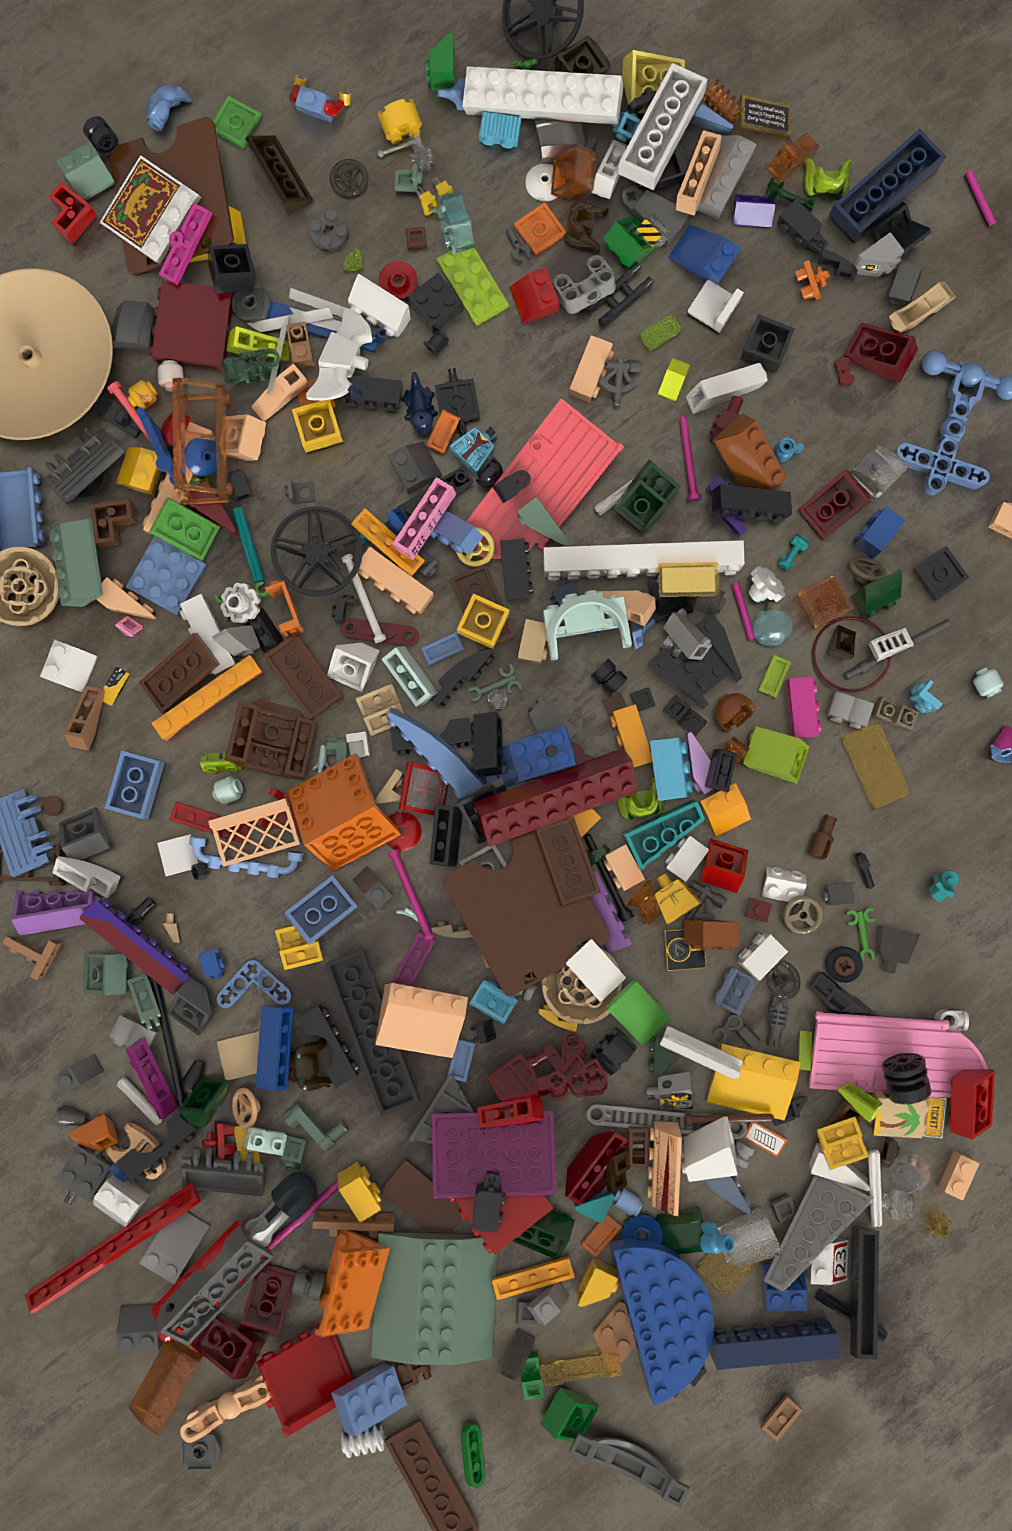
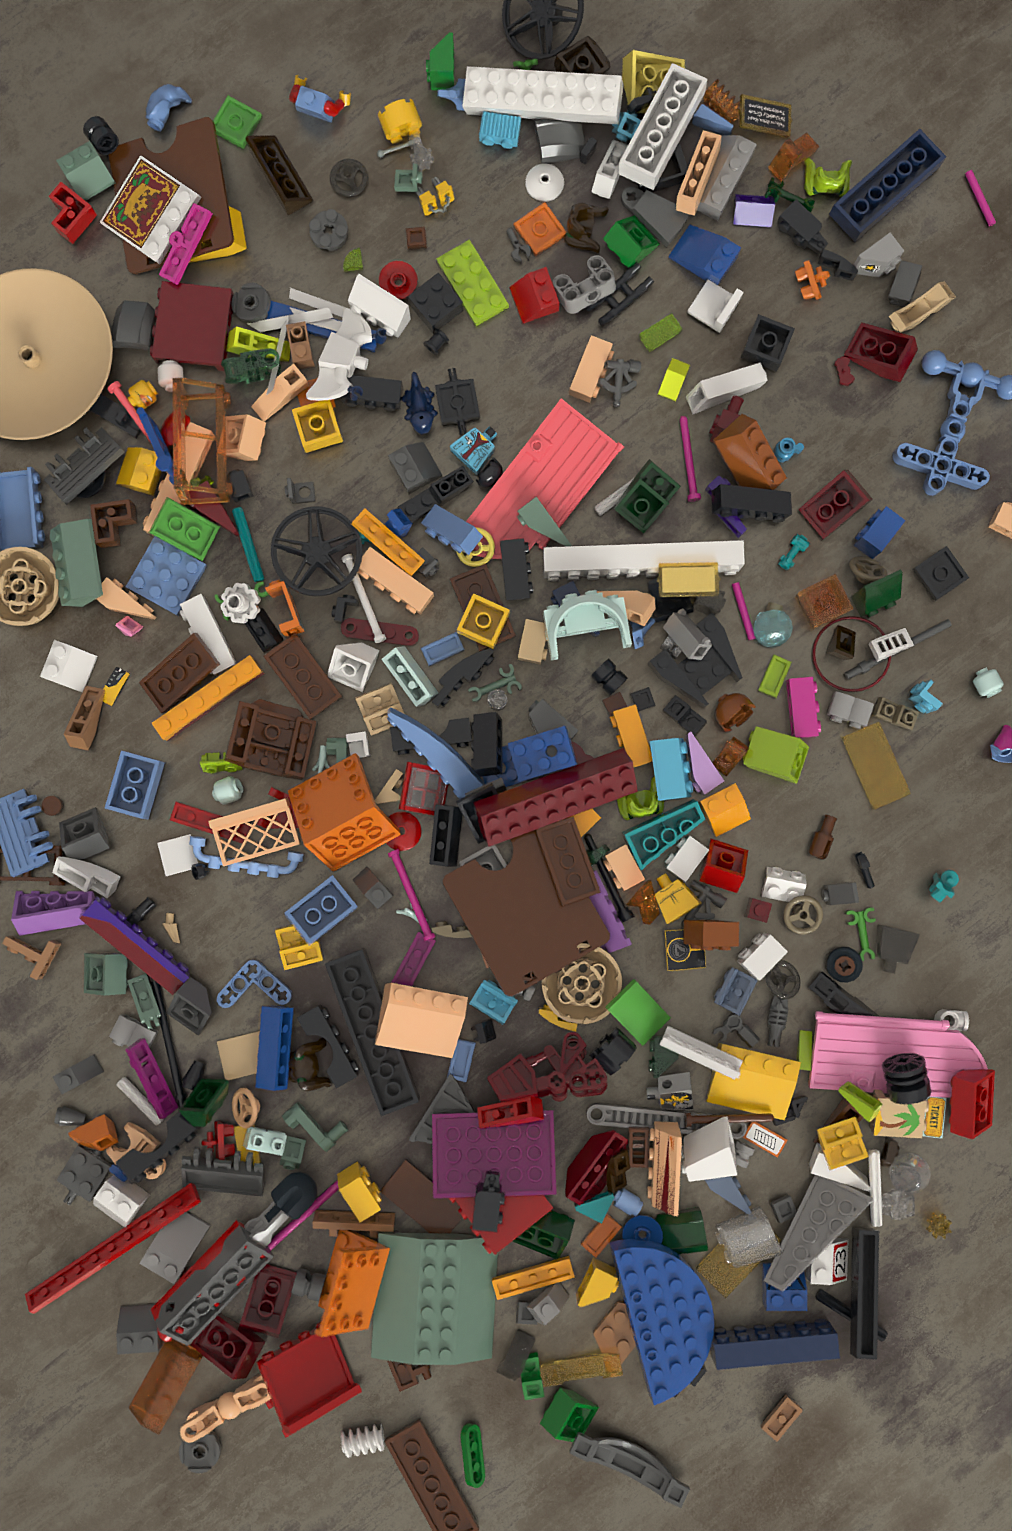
(195, 455): blue dish -> none
(212, 963): blue brick -> none
(231, 268): black brick -> none
(238, 640): light grey slope -> none
(369, 1399): medium blue brick -> none
(424, 518): bright pink brick -> none
(443, 431): orange tile -> none
(455, 222): clear light blue brick -> none
(509, 487): black piece -> none
(573, 173): clear orange brick -> none
(595, 970): white sticker -> none
(653, 231): brick -> none
(713, 1242): dark azure piece -> none
(721, 770): black slope -> none
(765, 585): white plant -> none
(879, 470): clear slope -> none
(901, 226): black bracket -> none
(958, 1175): light nougat brick -> none

